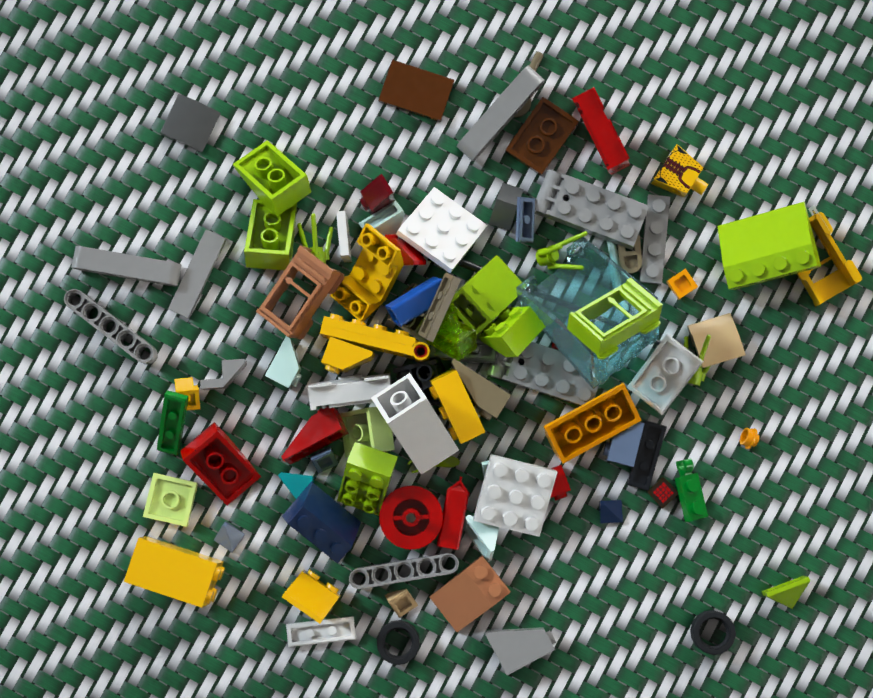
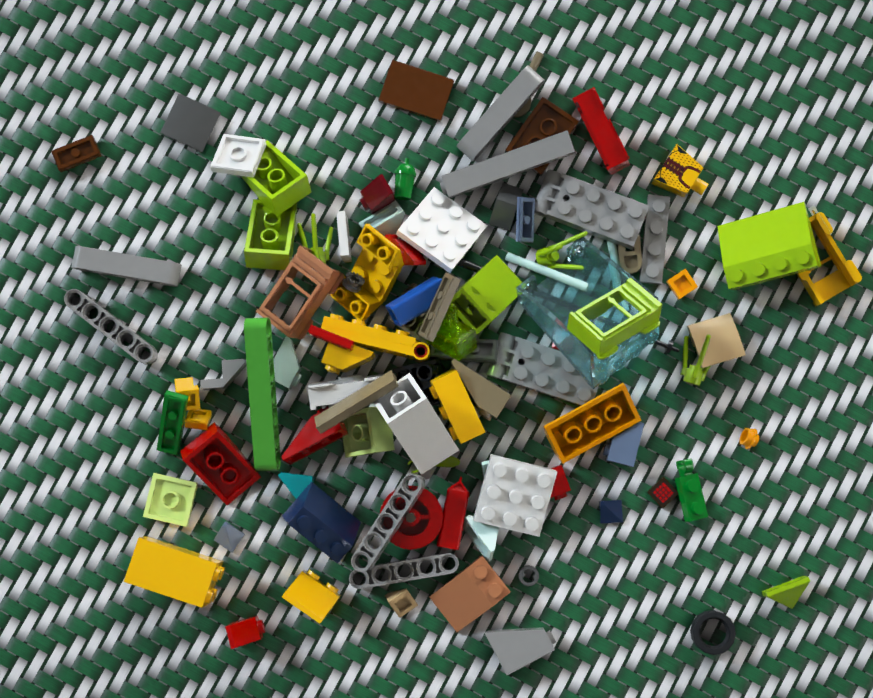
(76, 153): none -> reddish brown plate
(197, 274): light grey tile -> none
(198, 419): none -> yellow tile
(238, 155): none -> white tile
(245, 631): none -> red slope
(262, 394): none -> bright green beam
(324, 459): sand blue slope -> none
(327, 631): white tile -> none
(331, 338): none -> red tile
(353, 282): none -> dark grey bush
(356, 401): none -> dark tan tile
(366, 478): lime slope -> none
(378, 528): none -> light grey beam
(393, 659): black tyre -> none
(404, 181): none -> green piece
(507, 164): none -> light grey brick
(512, 331): lime slope -> none
(521, 574): none -> dark grey bush
(561, 277): none -> light aqua bar
(647, 455): black tile -> none
(664, 374): white tile -> none

